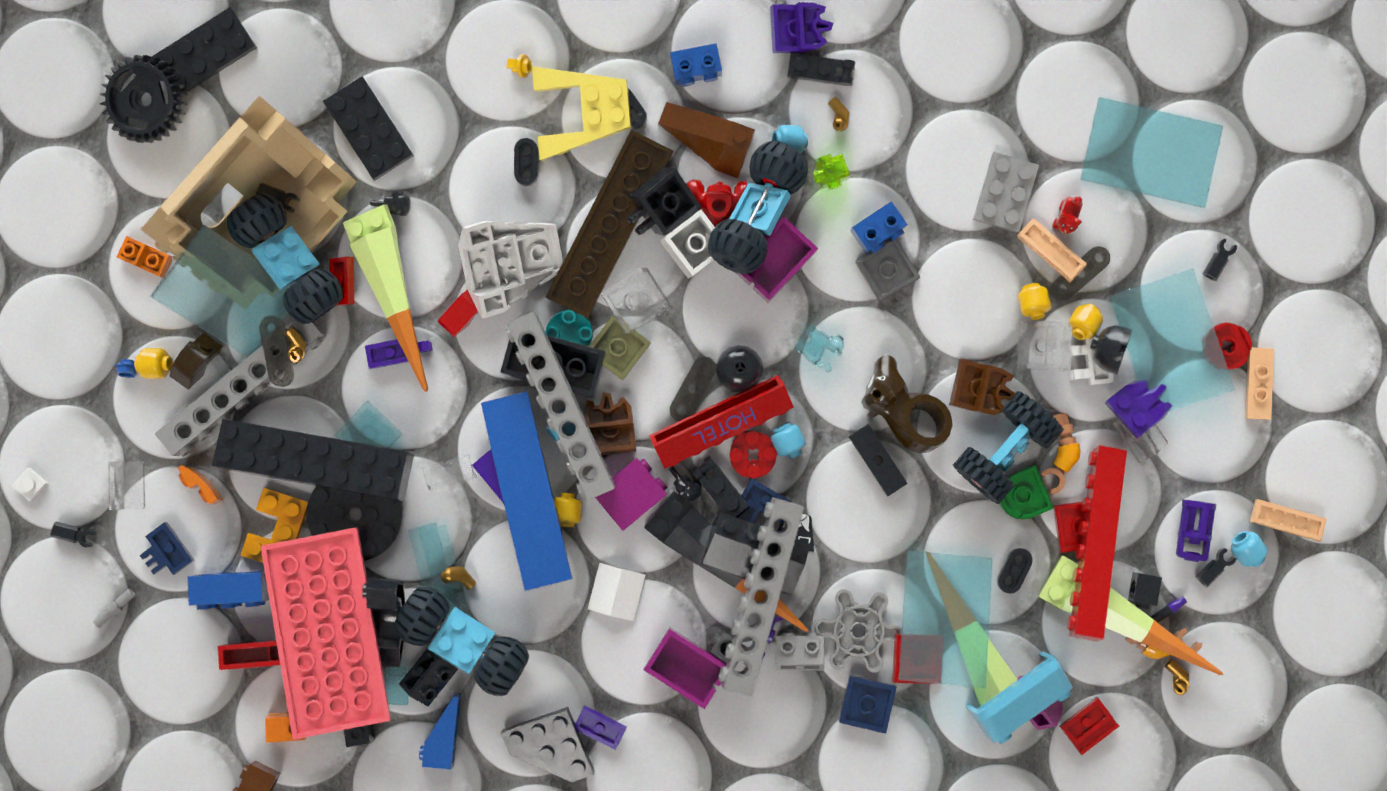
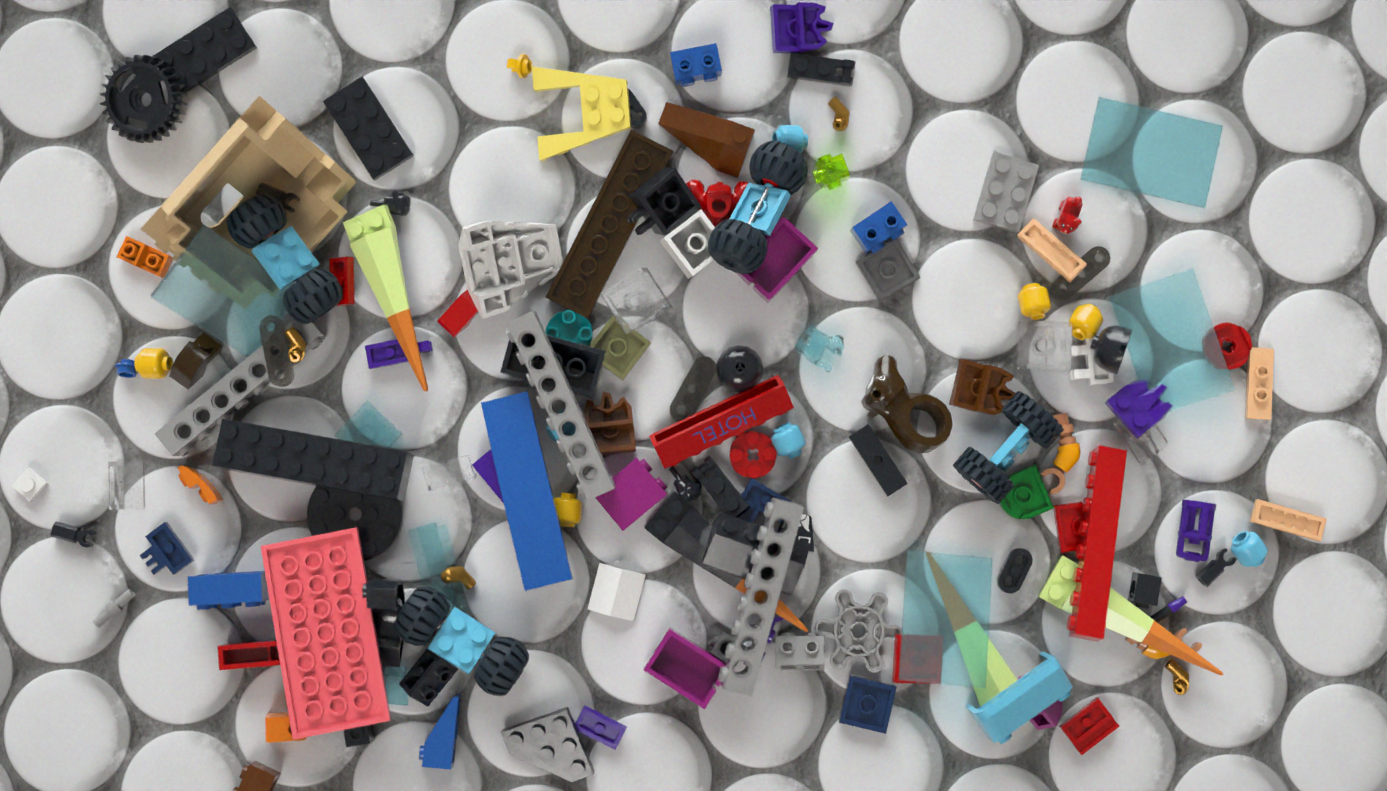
(290, 514): light orange plate -> none
(526, 162): black plate -> none
(1218, 261): black bar -> none

